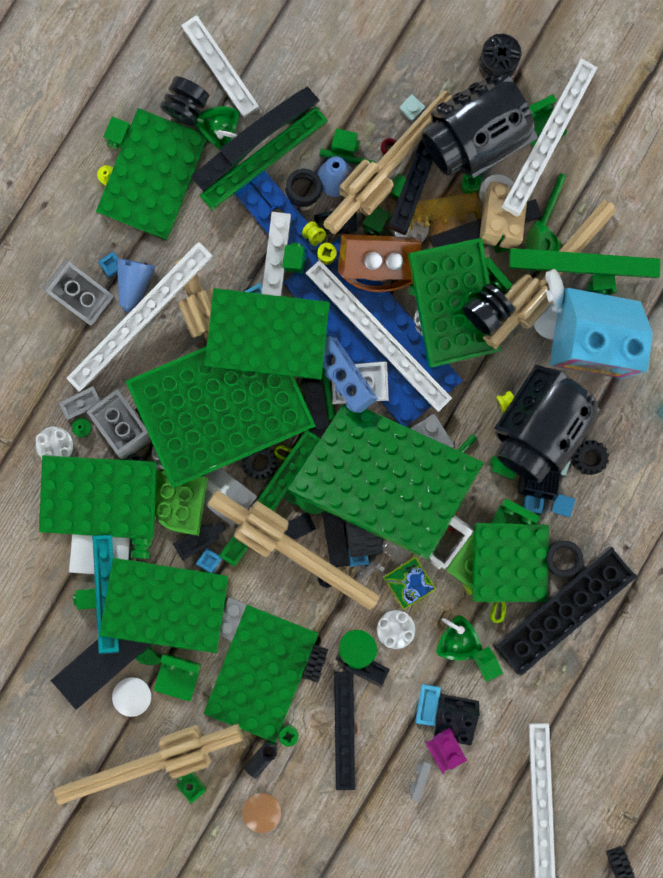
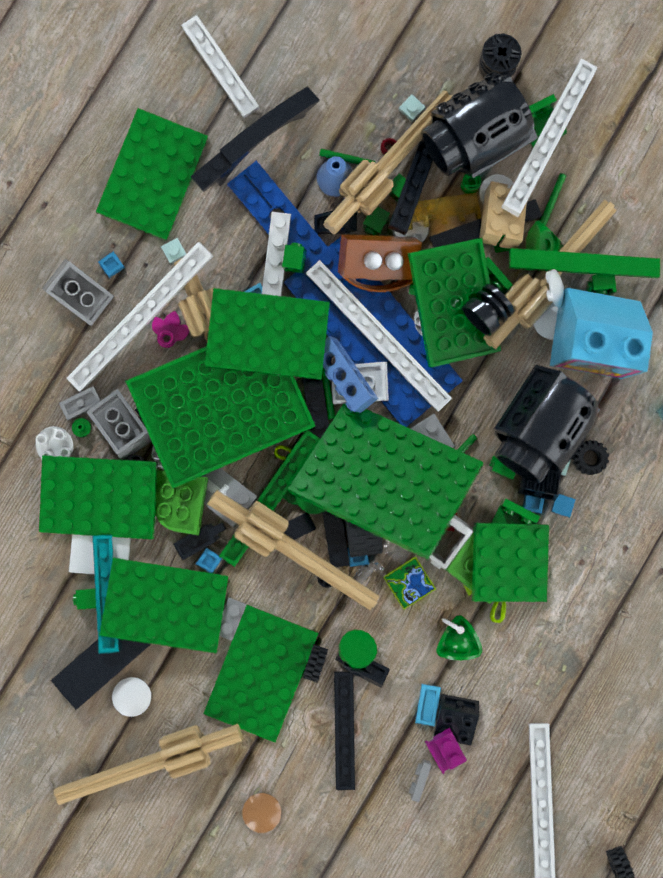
(104, 173): neon yellow tile -> none
(116, 132): green brick -> none
(132, 282): medium blue cone -> none
(141, 547): green wheel -> none
(149, 657): green tile -> none
(170, 327): none -> dark pink plate
(173, 250): none -> light aqua plate
(177, 677): green bracket -> none
(184, 100): black wheel -> none
(198, 786): green brick -> none
(218, 124): green hat -> none
(260, 759): black piece -> none
(262, 473): black tyre -> none
(263, 158): green tile -> none
(288, 732): green wheel -> none
(305, 174): black tyre -> none
(313, 233): neon yellow wheel -> none
(328, 257): neon yellow wheel -> none
(345, 142): green brick -> none
(396, 629): white dish -> none
(487, 664): green brick -> none
(504, 401): neon yellow wheel -> none
(564, 611): black tile -> none
(578, 558): black tyre -> none

